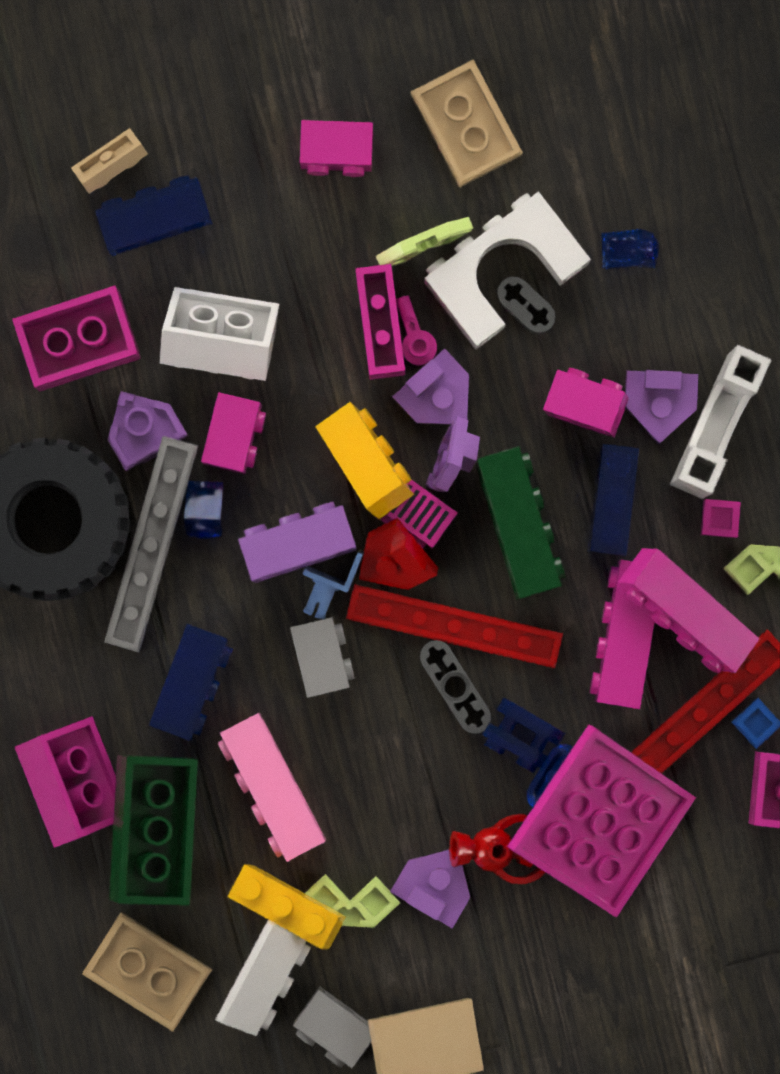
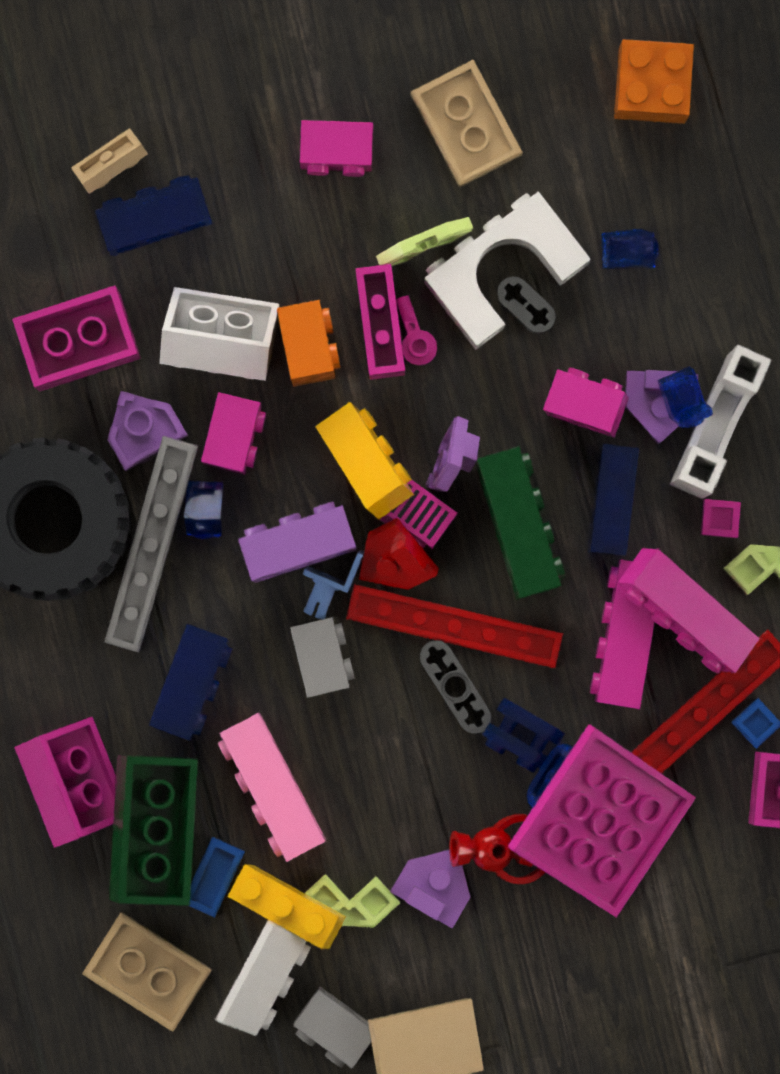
(214, 876): none -> blue tile
(306, 342): none -> orange brick
(436, 392): medium lavender plate -> none
(654, 81): none -> orange brick
(684, 398): none -> clear blue bracket

